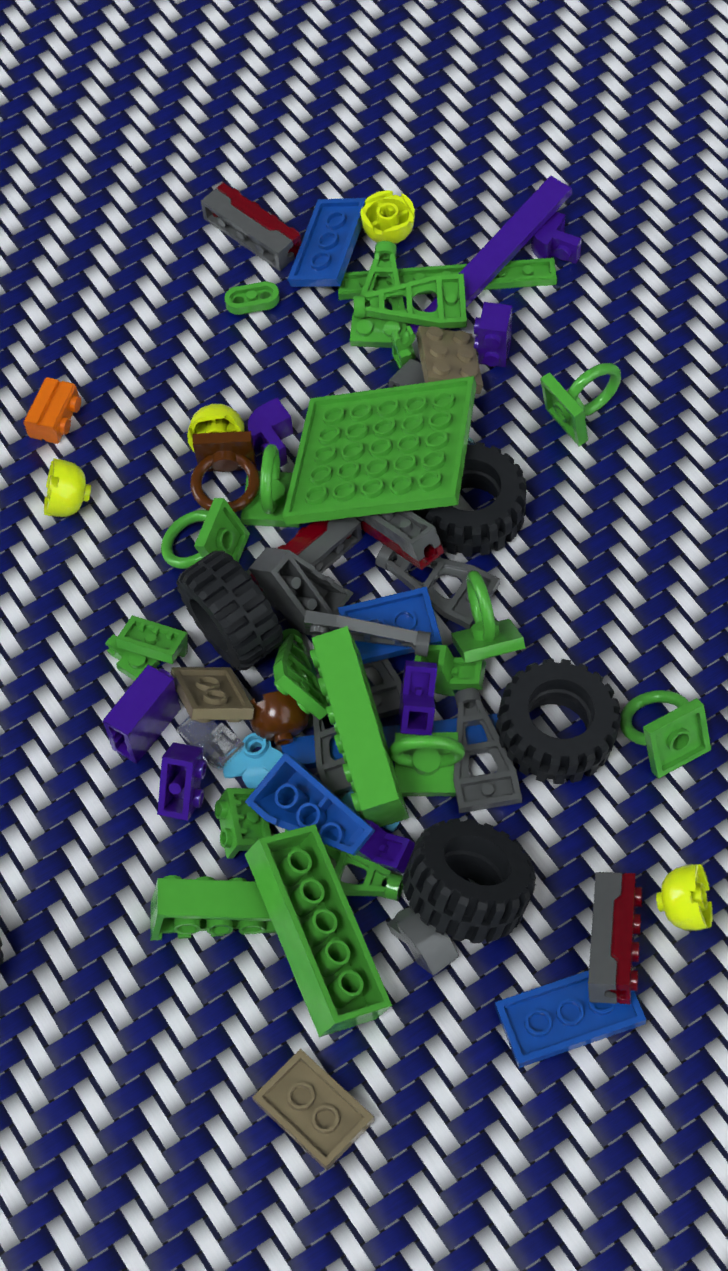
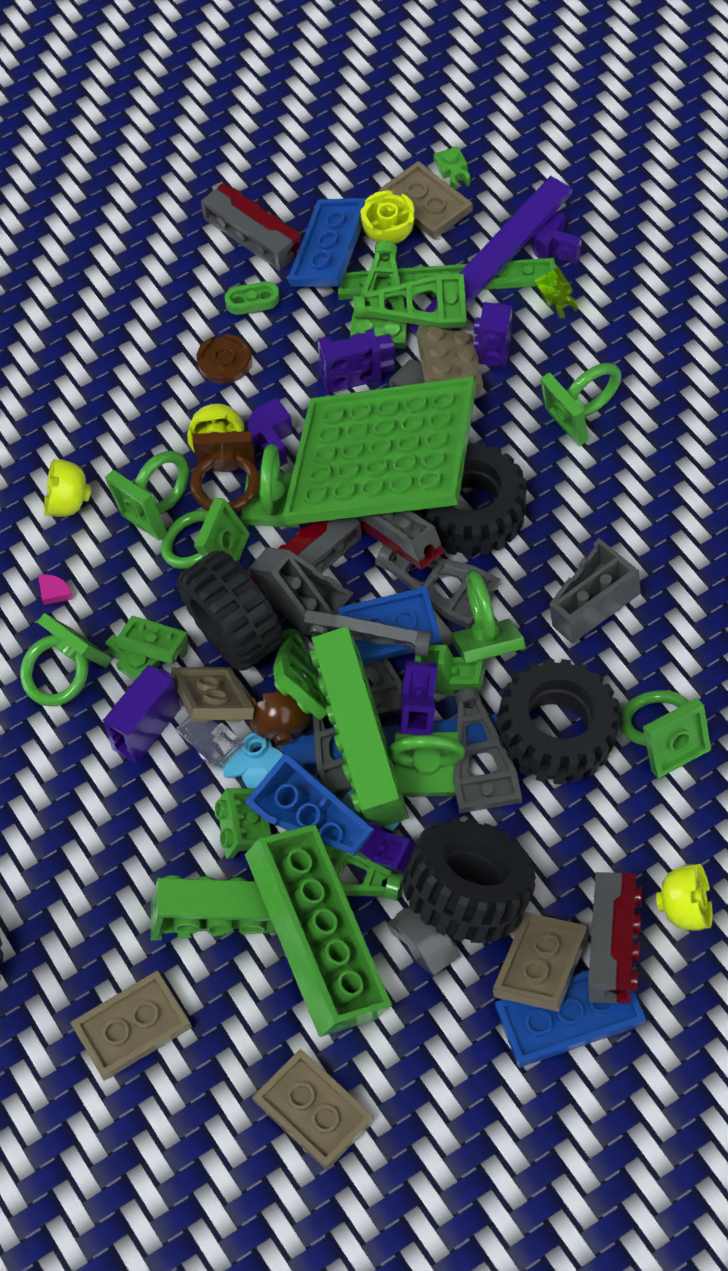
(52, 410): orange brick -> none
(54, 589): none -> dark pink tile
(70, 644): none -> bright green tile
(131, 1025): none -> dark tan plate
(138, 503): none -> bright green tile
(181, 781): dark purple brick -> none
(224, 359): none -> reddish brown tile
(355, 360): none -> dark purple hips
(401, 346): bright green plate -> none
(434, 201): none -> dark tan plate
(452, 165): none -> bright green plate
(541, 962): none -> dark tan plate
(556, 289): none -> clear neon green plate
(594, 592): none -> dark grey wedge

